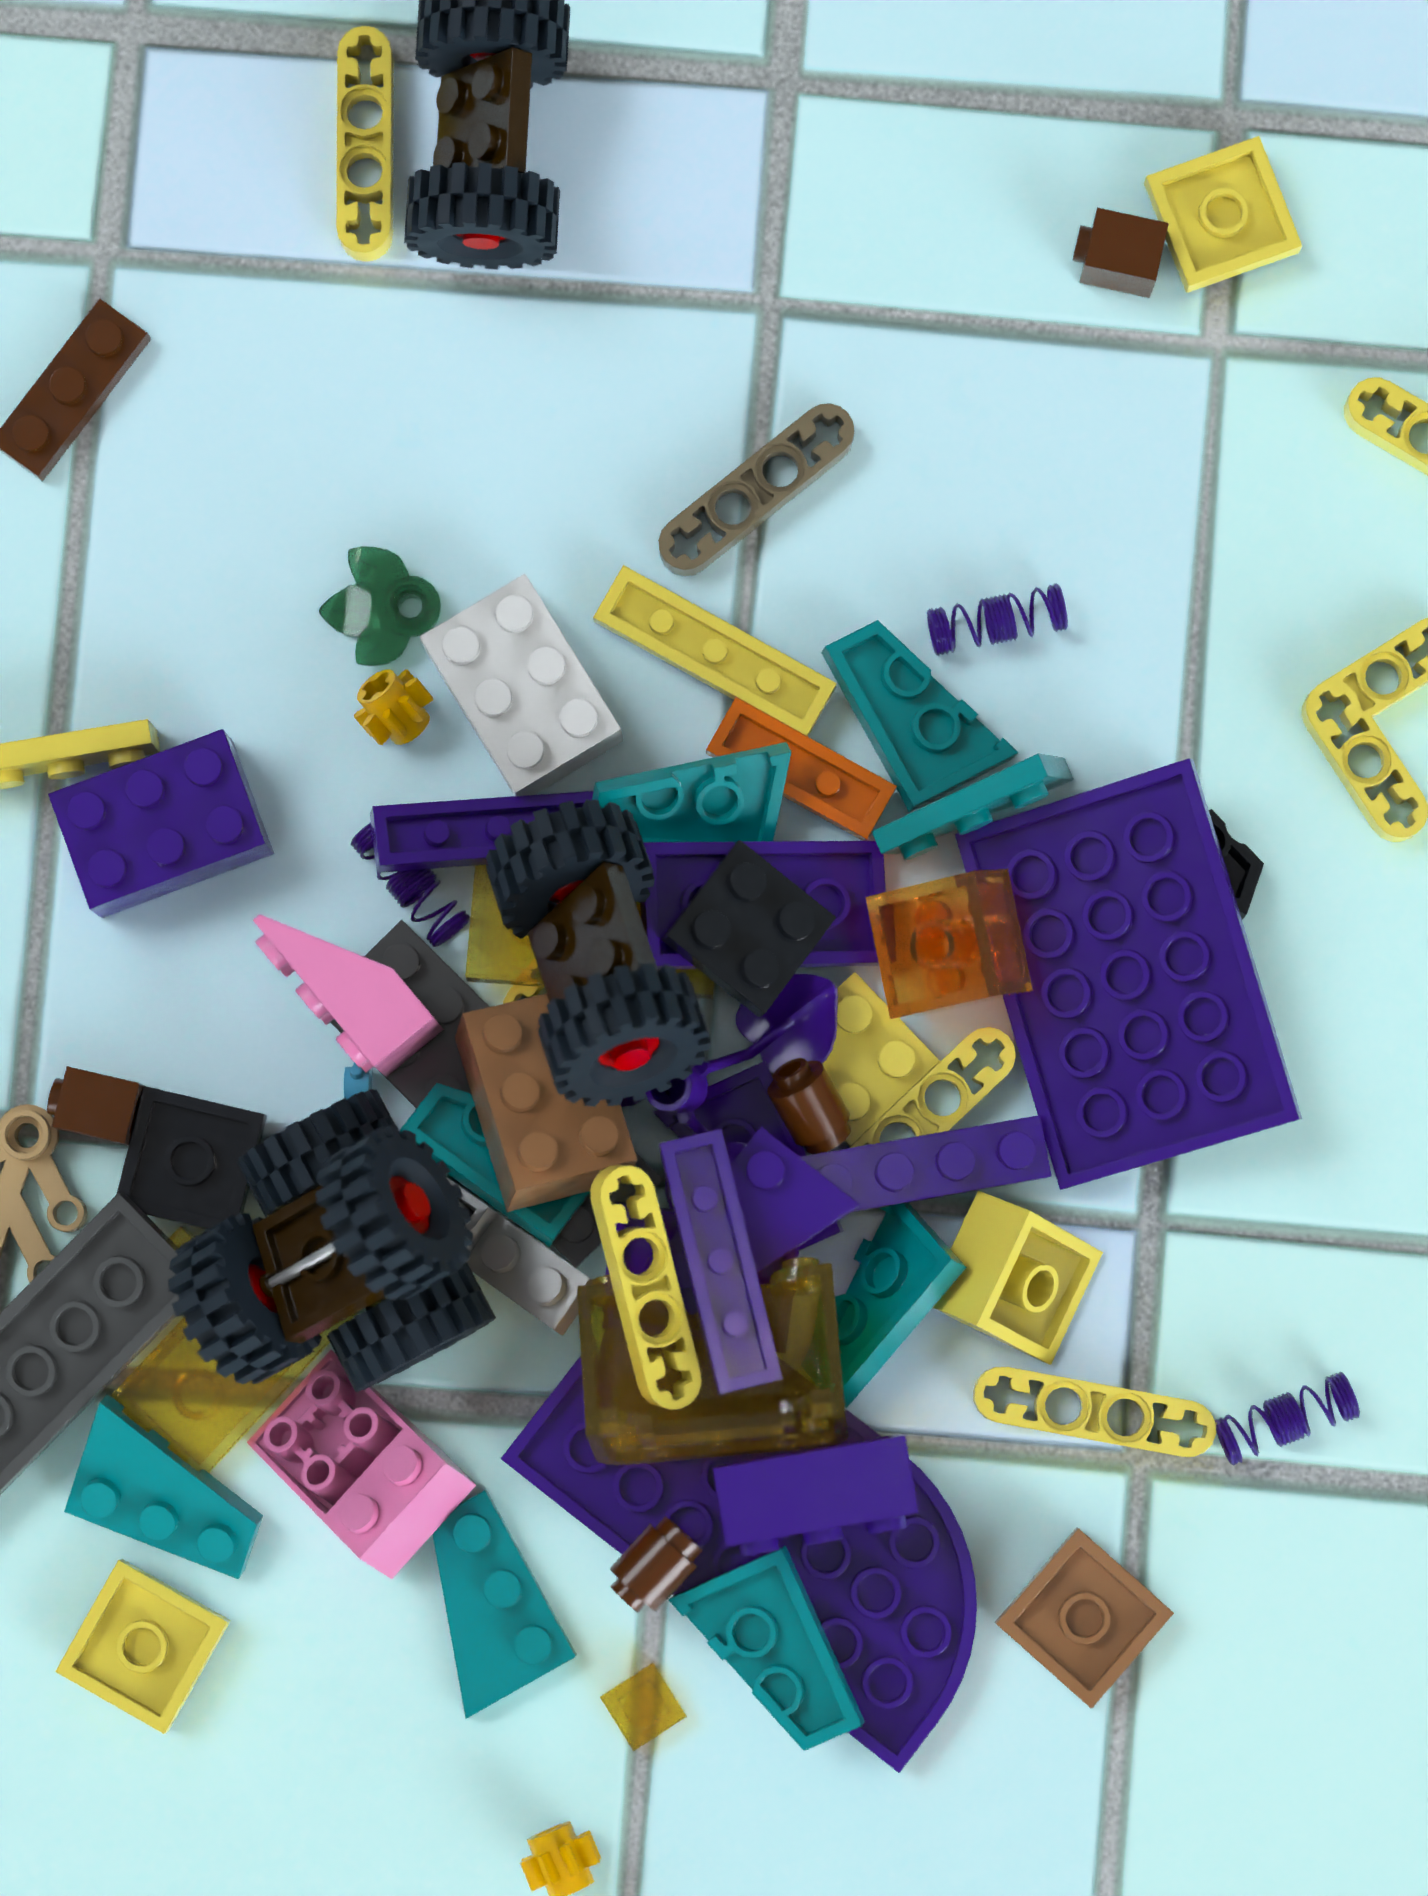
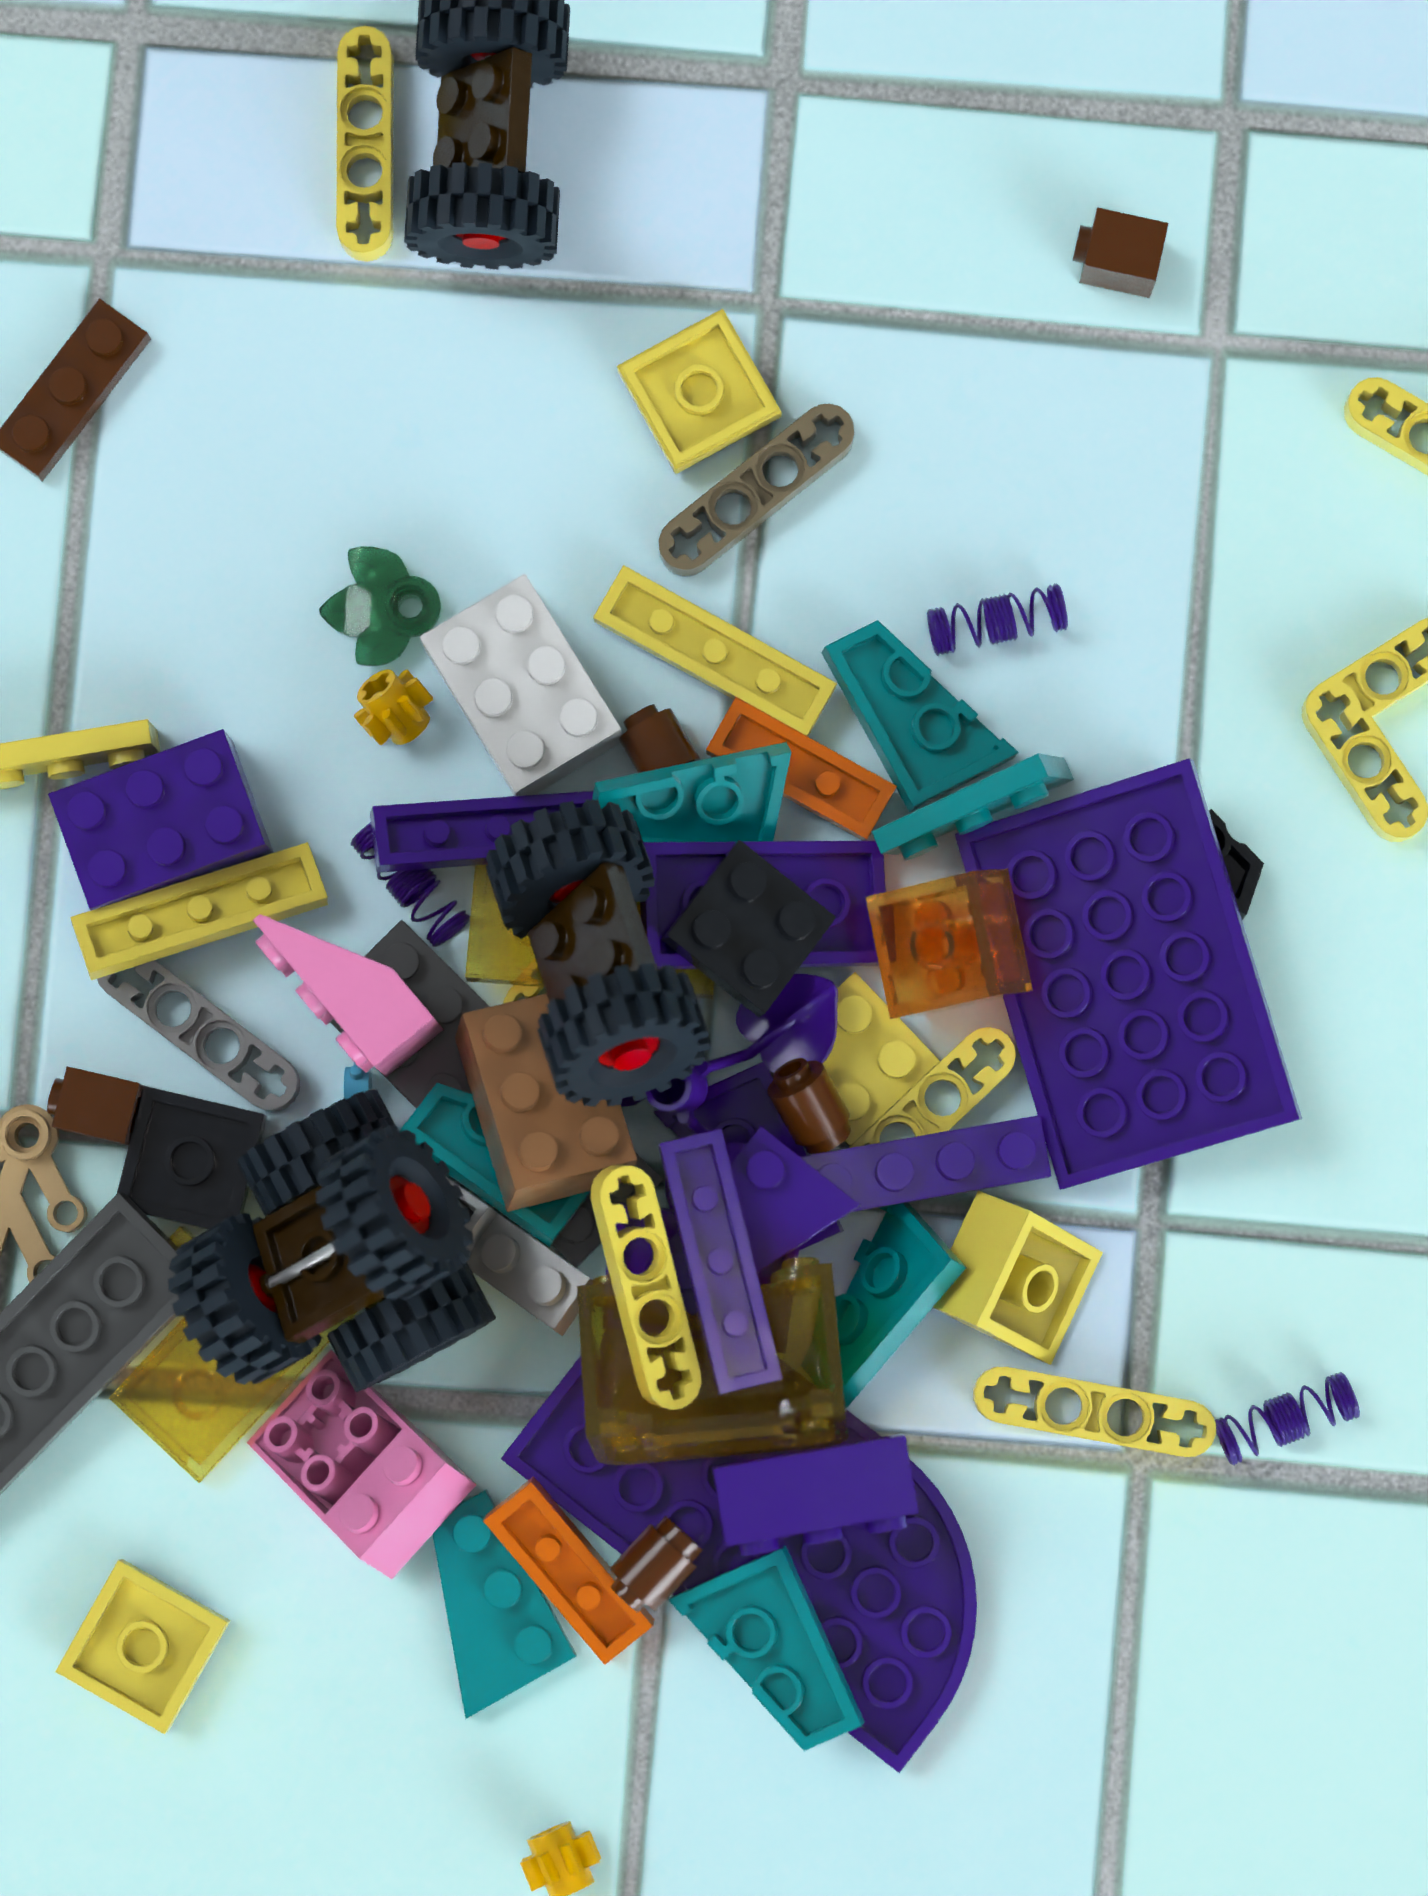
(154, 1496): teal wing -> none
(194, 1032): none -> light grey beam
(198, 911): none -> light yellow plate
(567, 1569): none -> orange plate
(643, 1706): clear yellow plate -> none
(656, 740): none -> reddish brown brick
(699, 391): none -> light yellow plate
(1084, 1617): medium nougat plate -> none
(1223, 214): light yellow plate -> none

